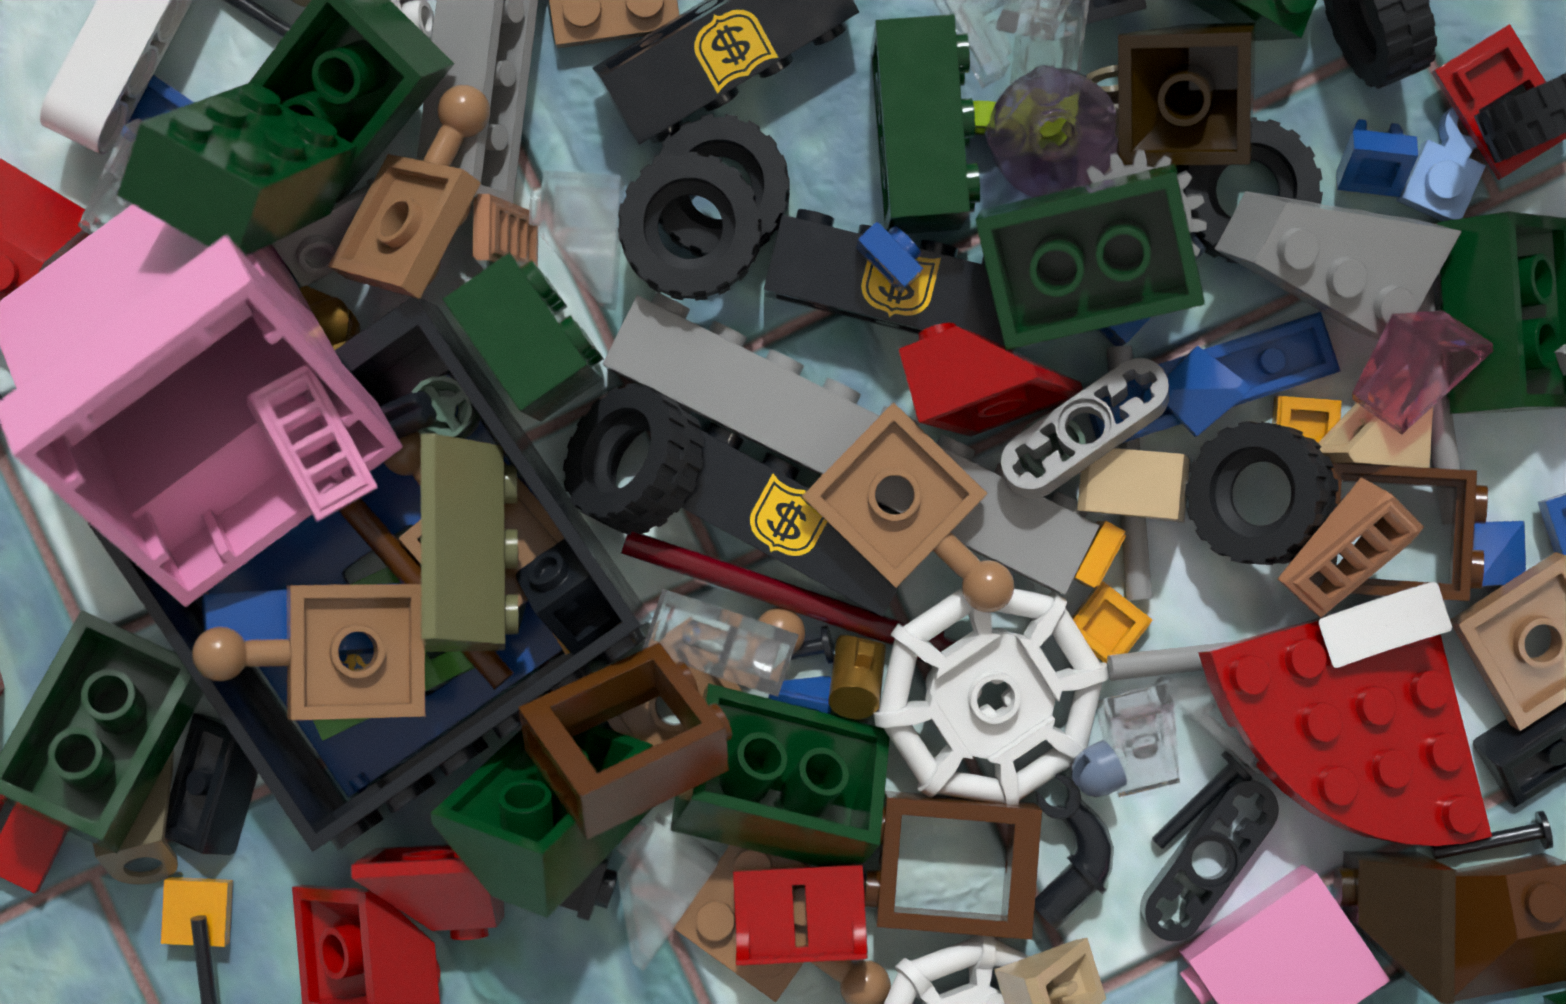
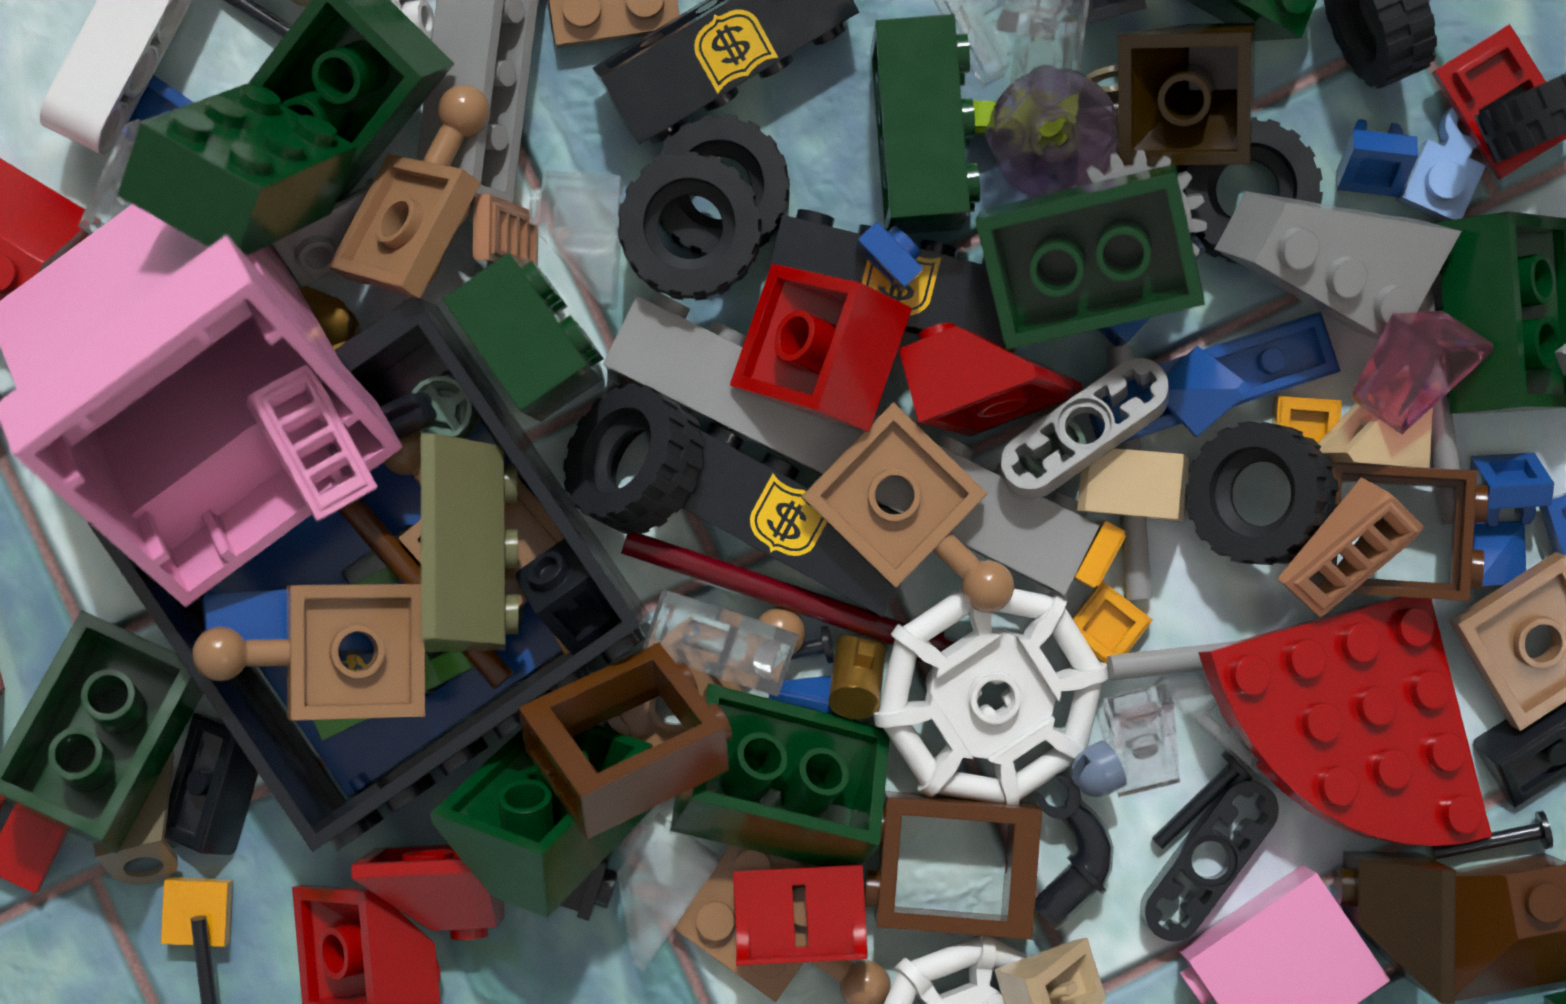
(821, 345): none -> red slope
(1385, 624): white sticker -> none
(1515, 483): none -> blue tile

